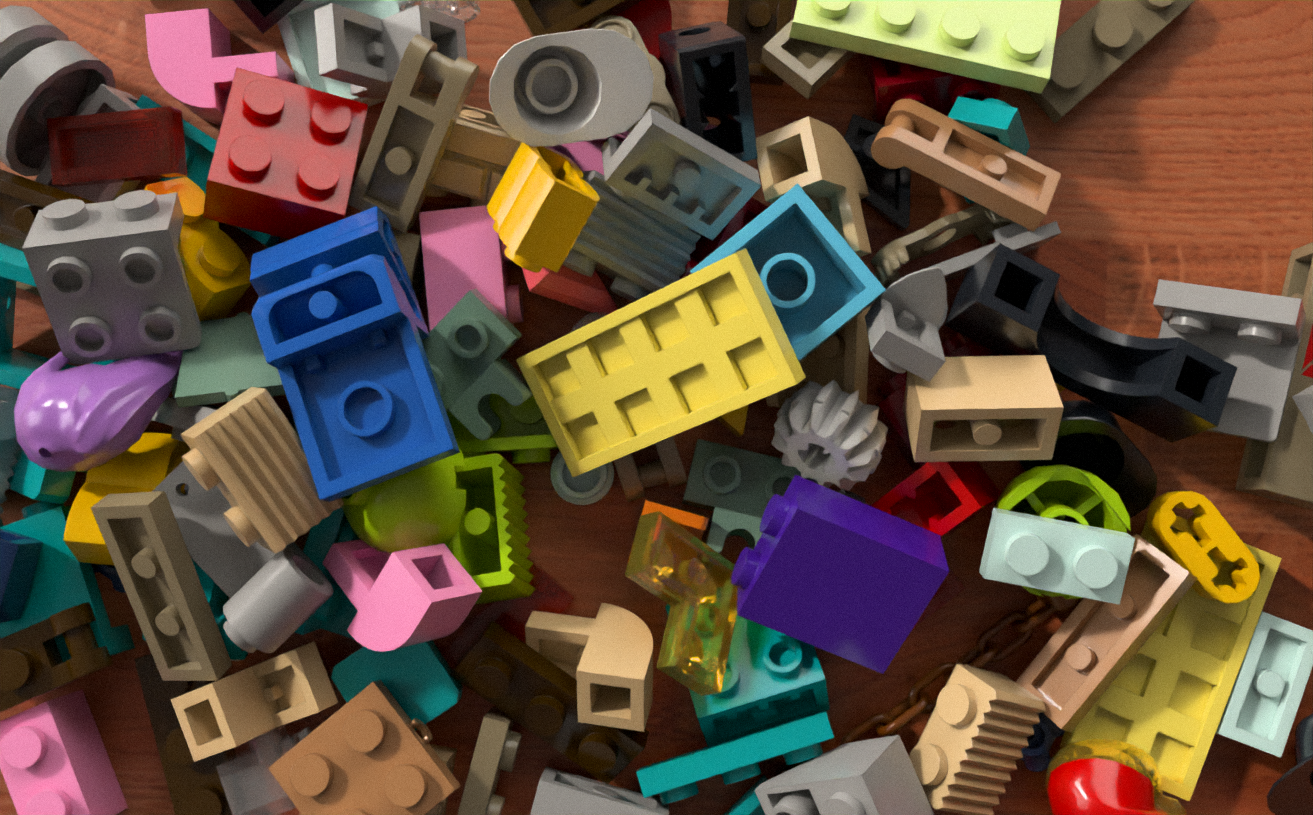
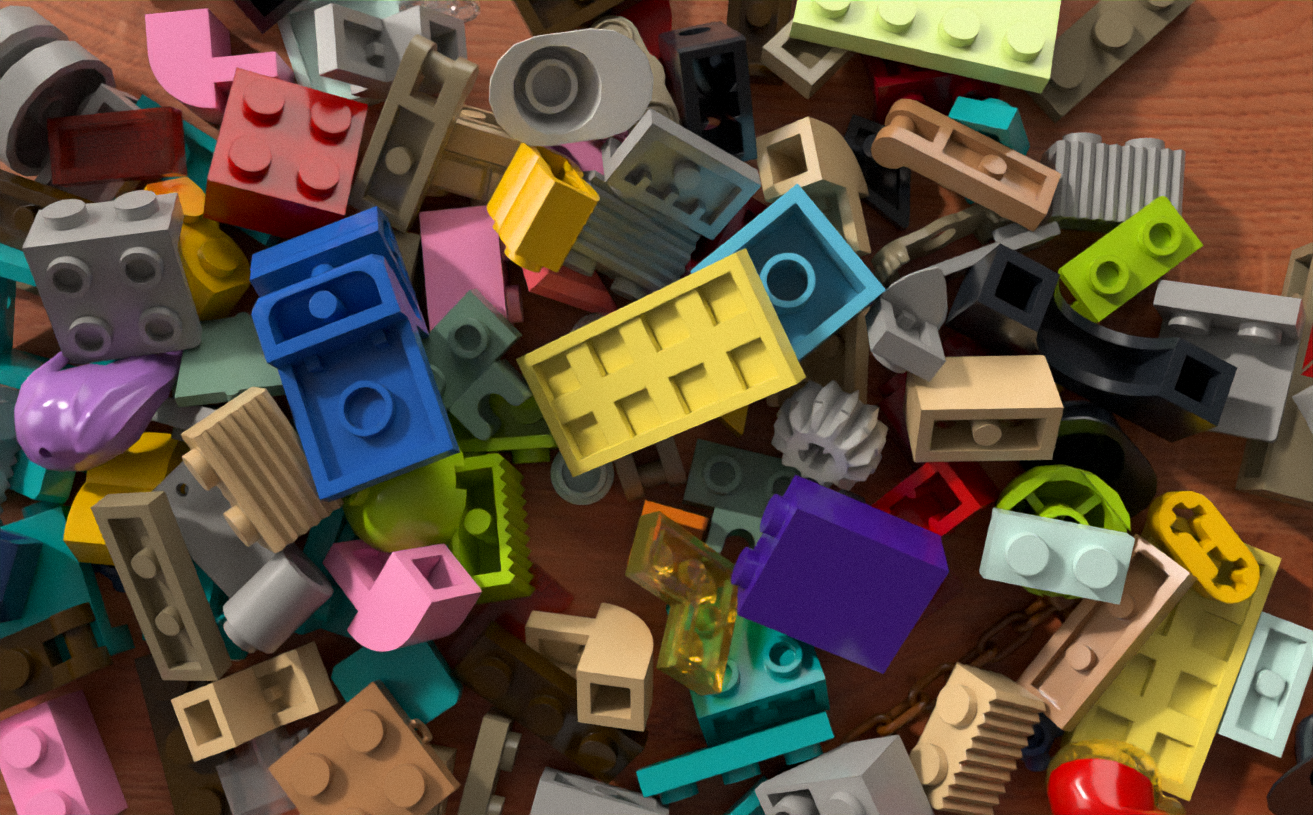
(1110, 183): none -> light grey brick
(1128, 259): none -> lime bracket

